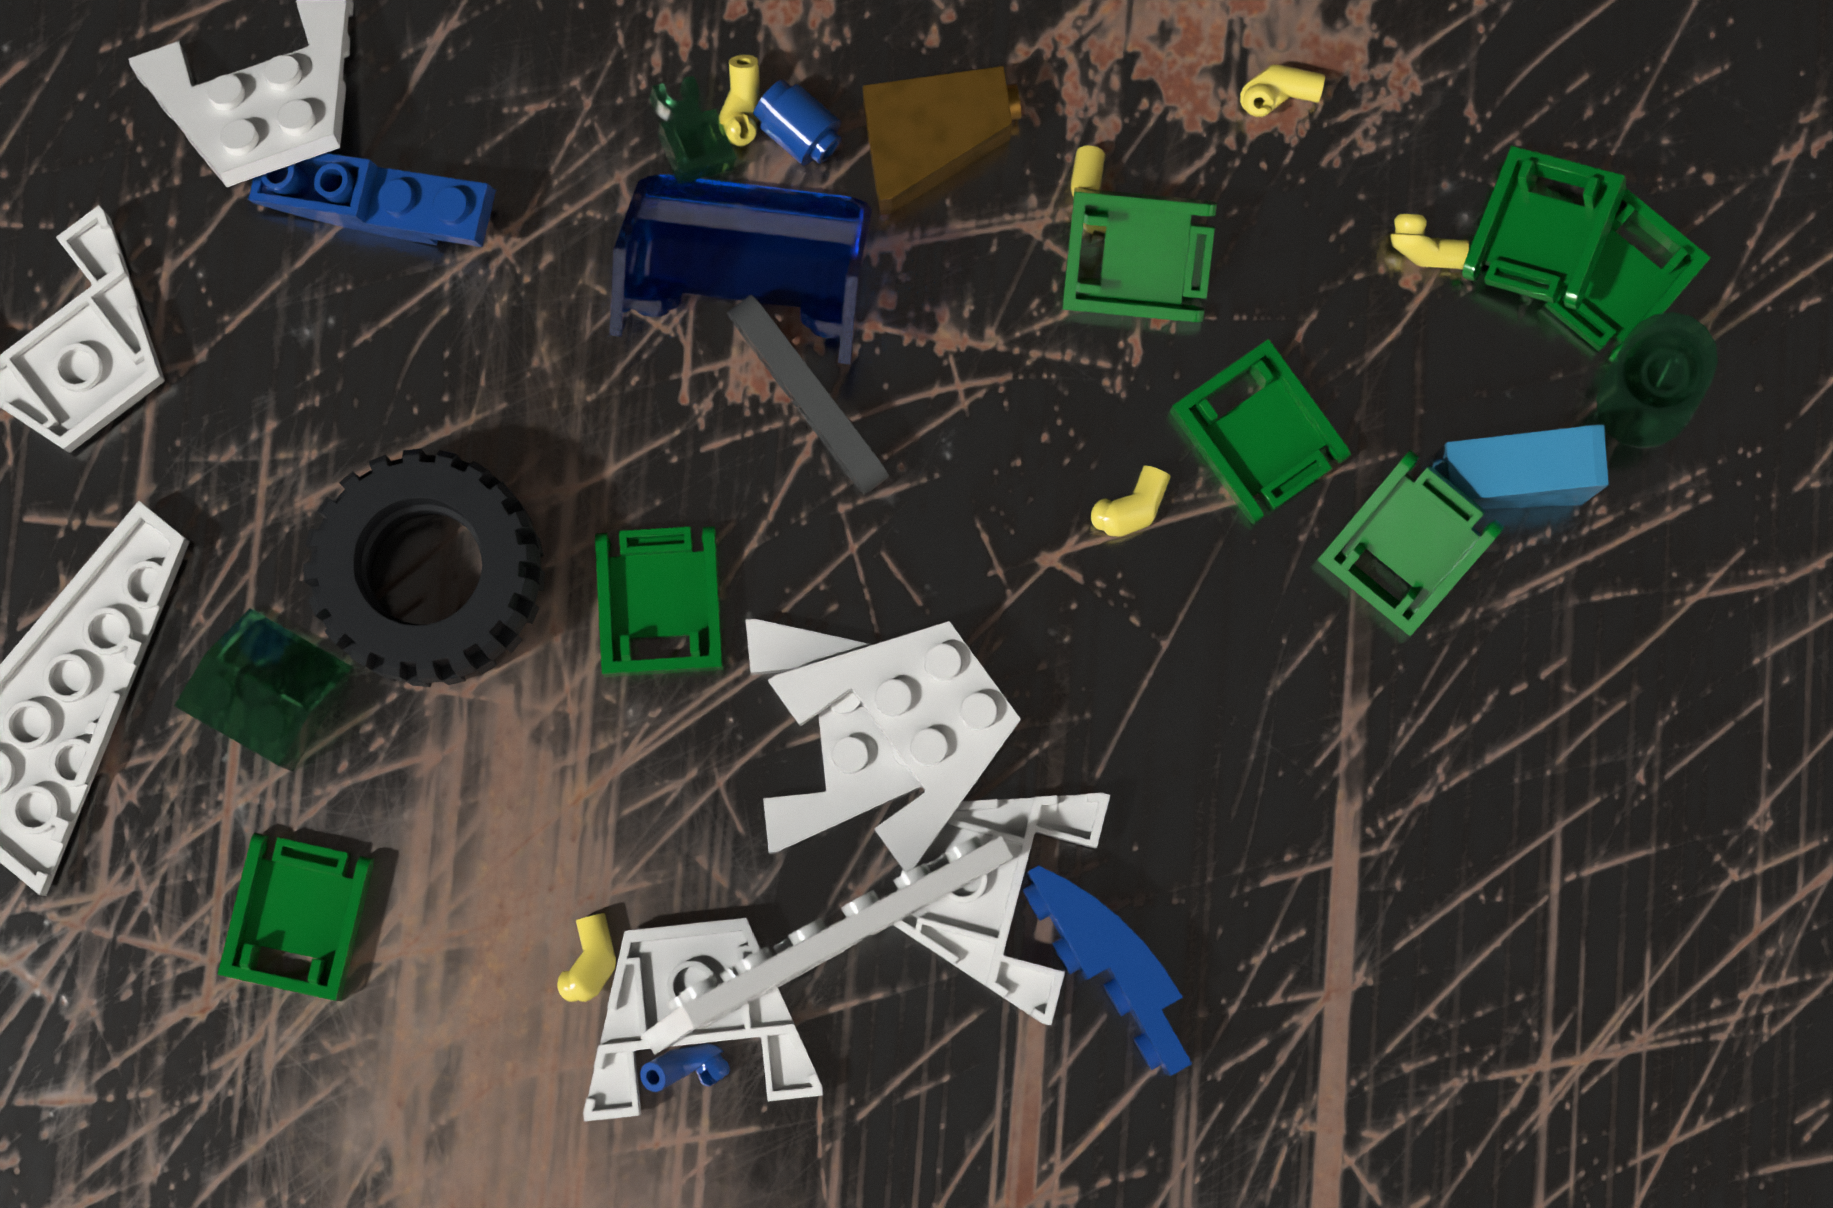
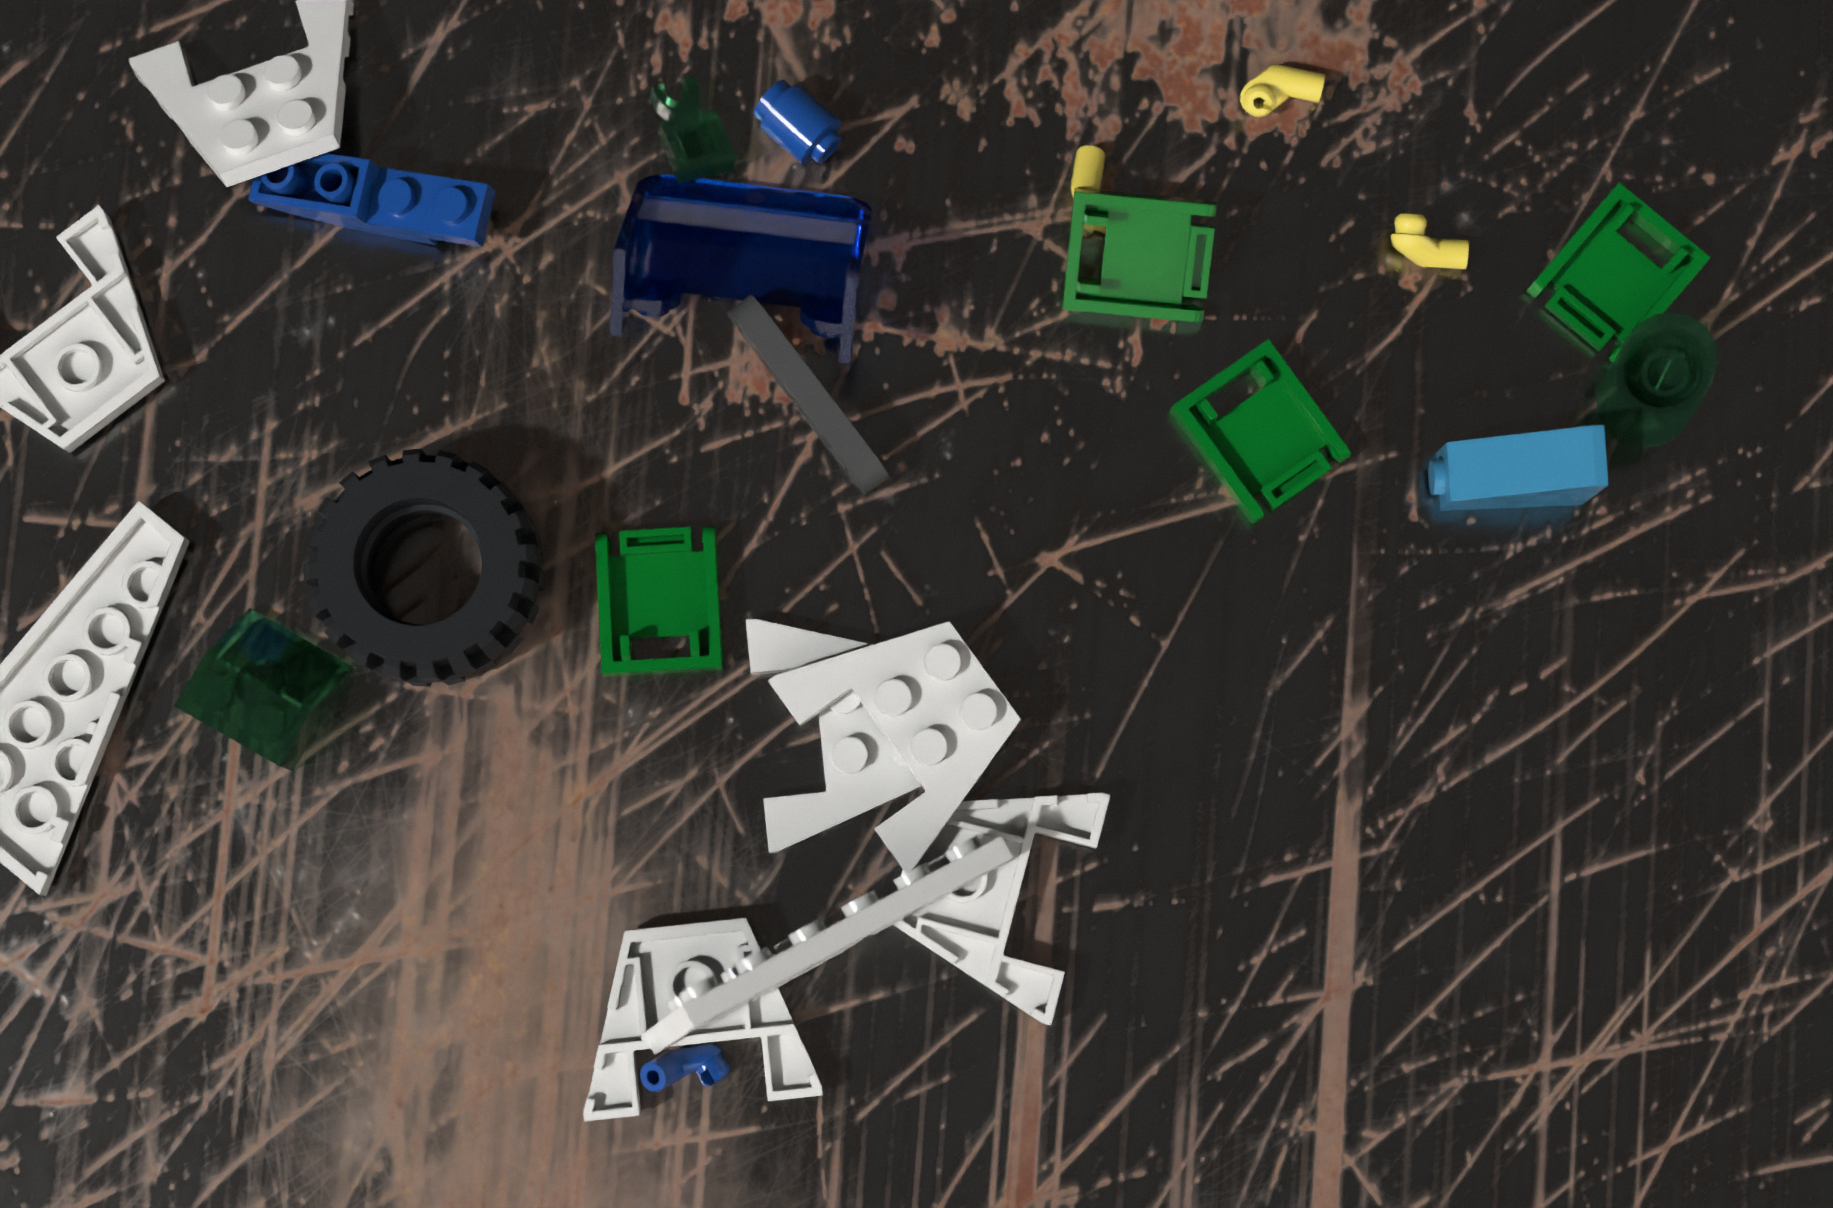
(298, 907): green container -> none
(594, 964): light yellow arm -> none
(741, 101): light yellow arm -> none
(934, 129): pearl gold slope -> none
(1100, 940): blue slope -> none
(1135, 510): light yellow arm -> none
(1419, 533): green container -> none
(1541, 241): green container -> none

